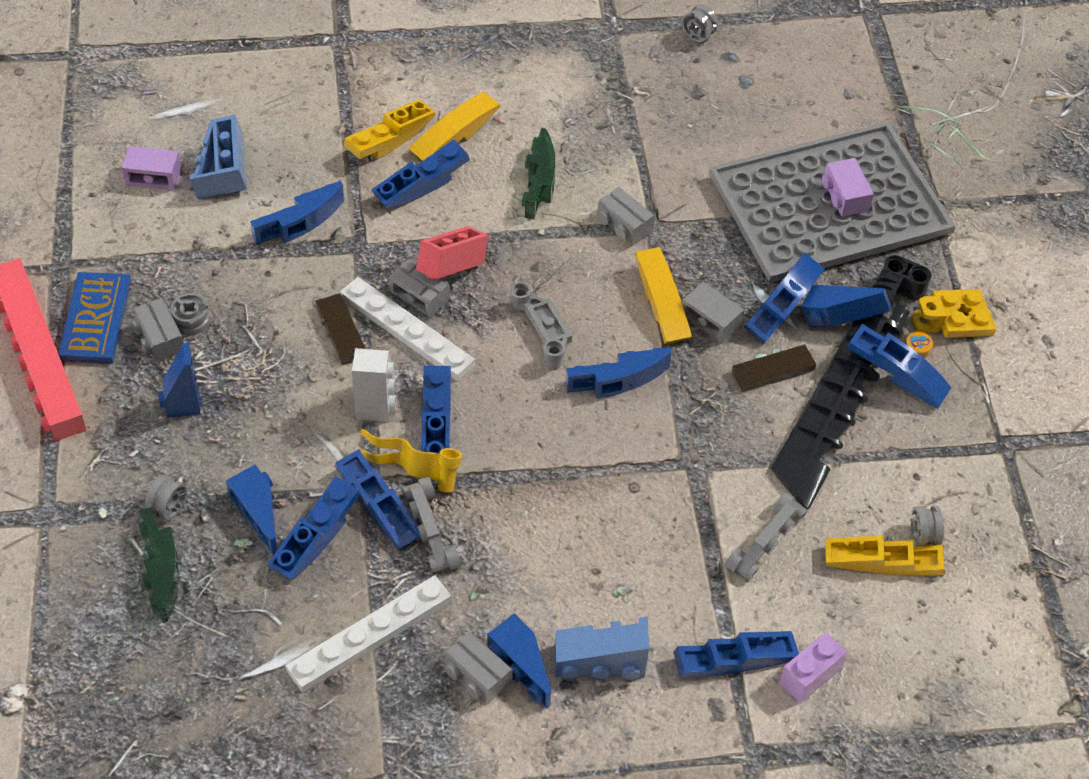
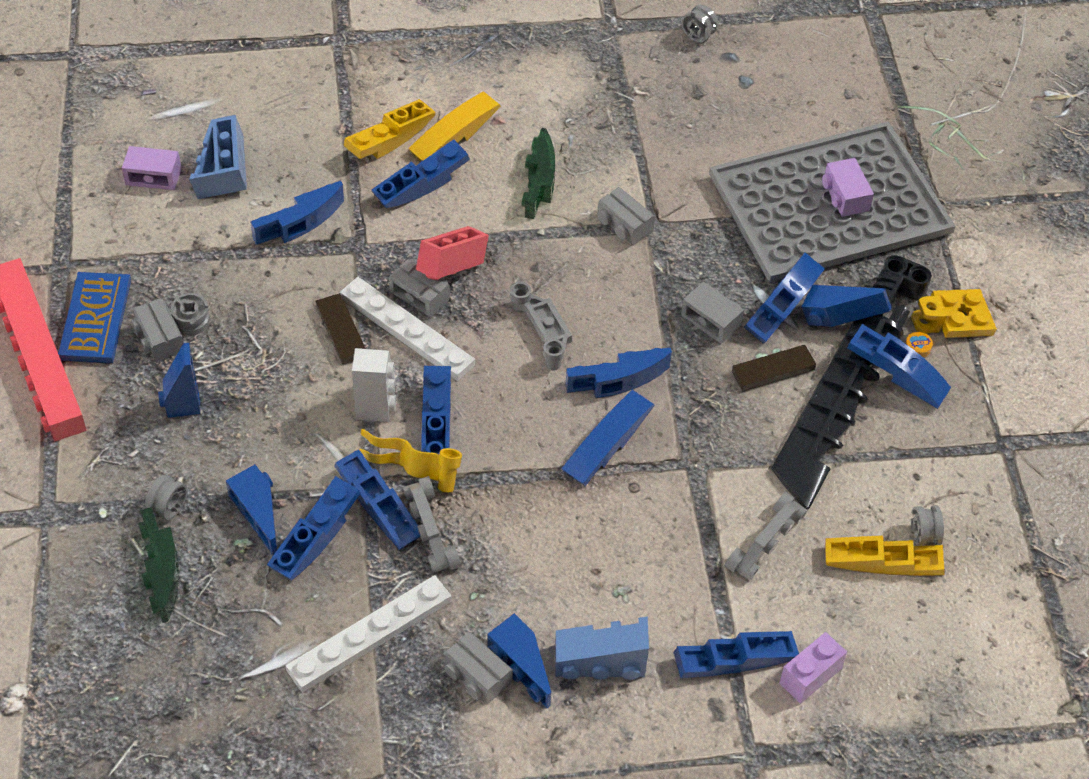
(607, 437): none -> blue slope
(663, 295): yellow slope -> none

